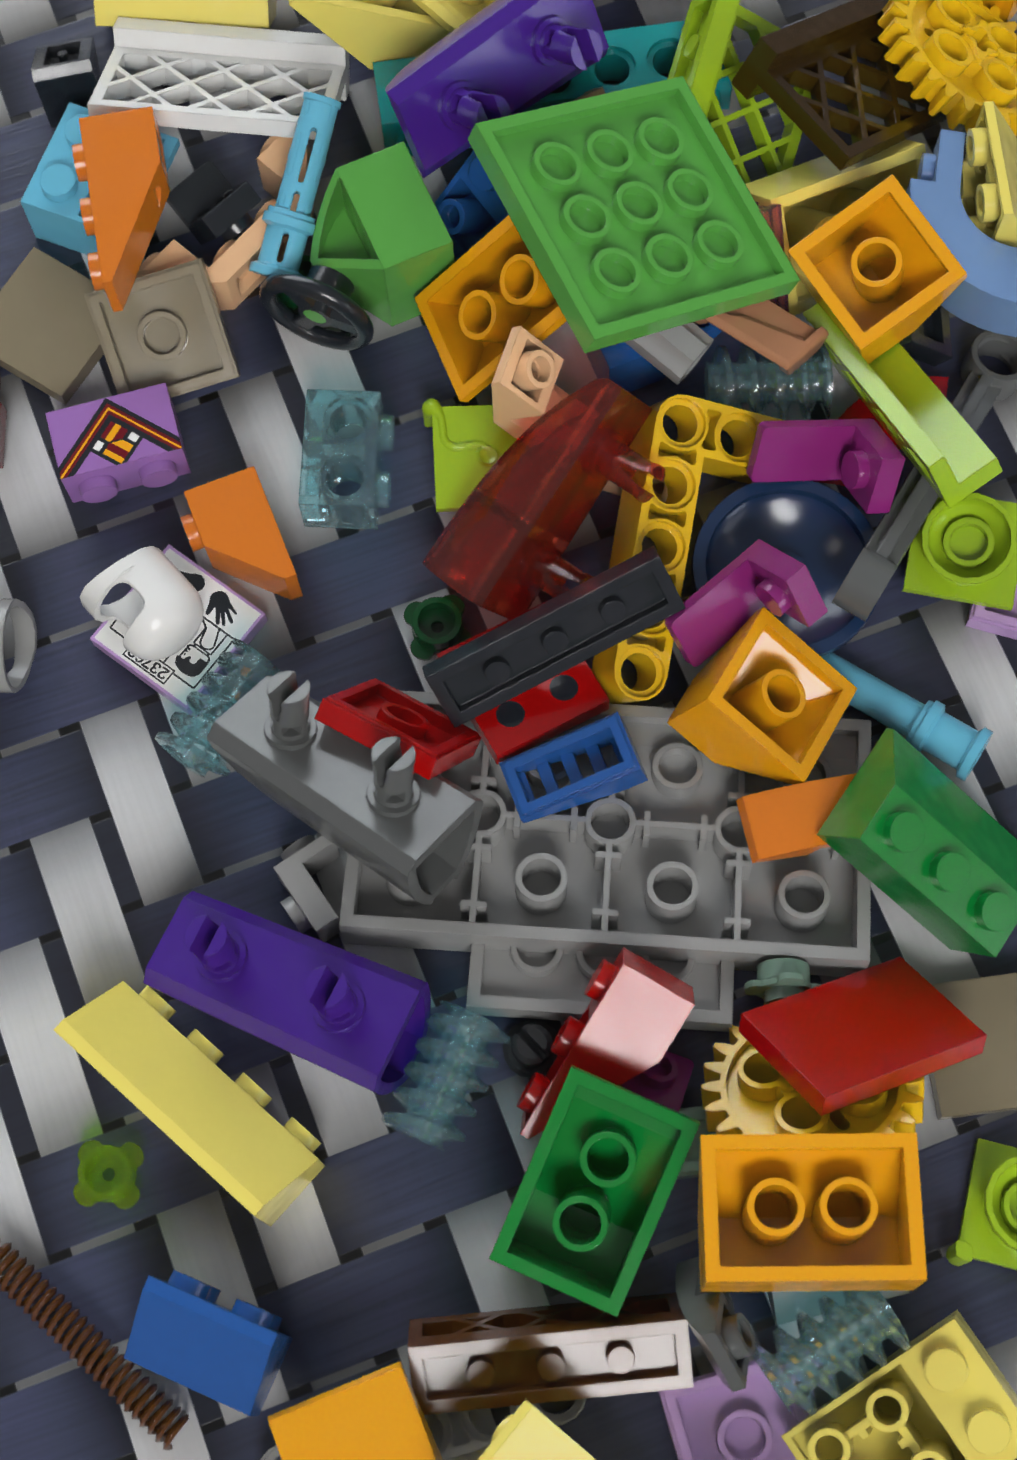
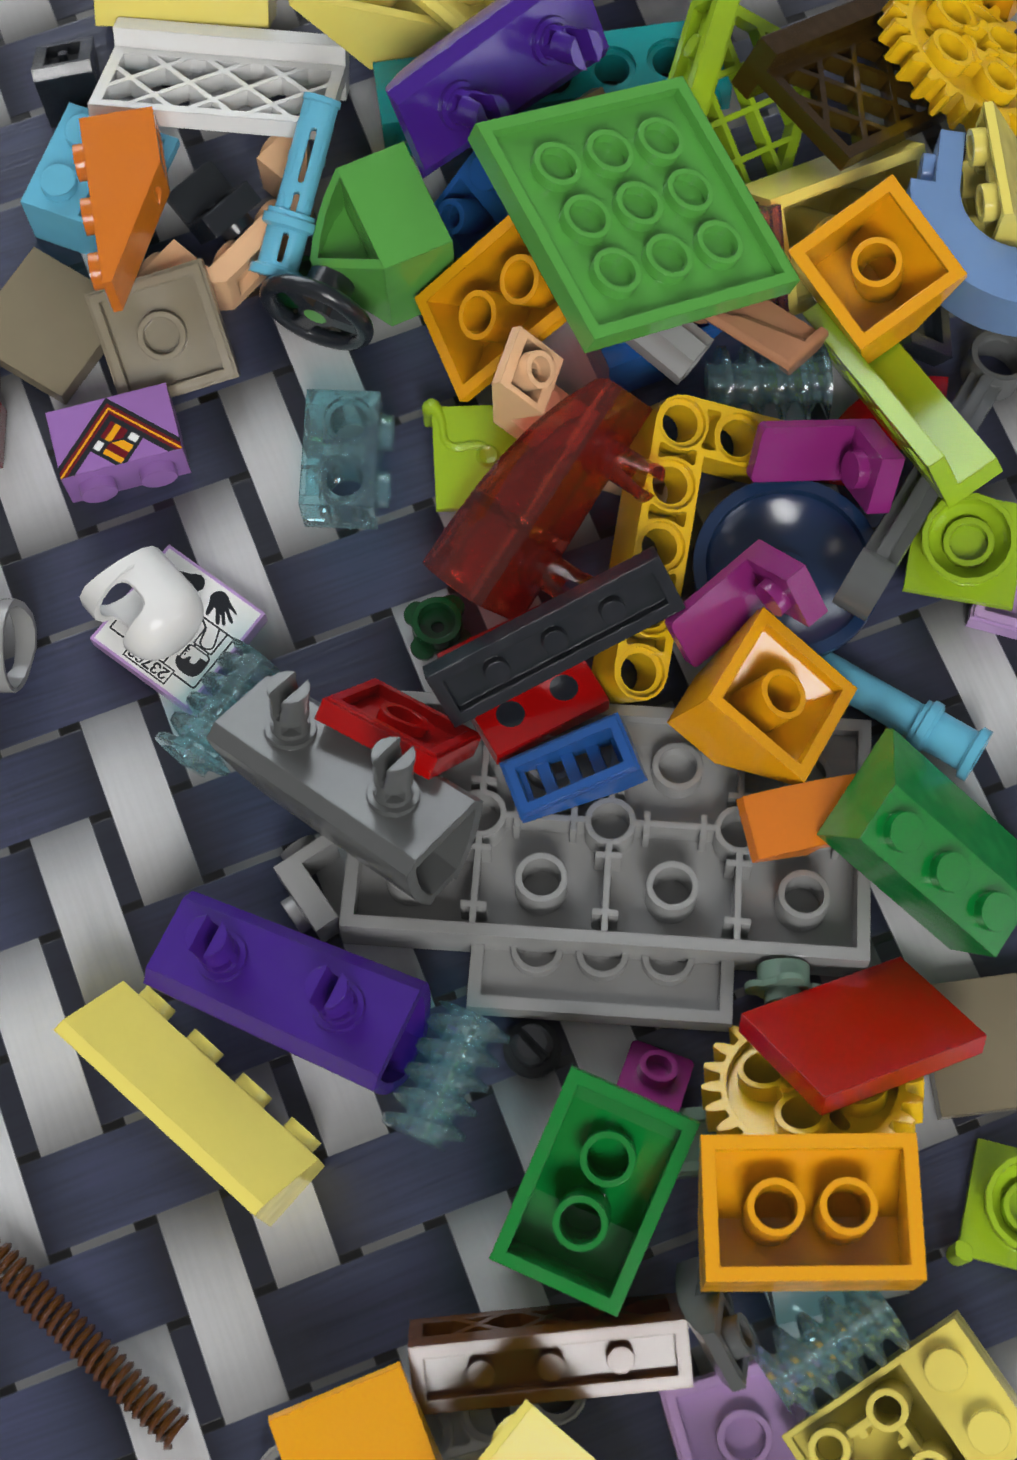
(97, 1158): clear neon green plate -> none
(206, 1345): blue slope -> none
(240, 532): orange slope -> none
(620, 1034): slope -> none

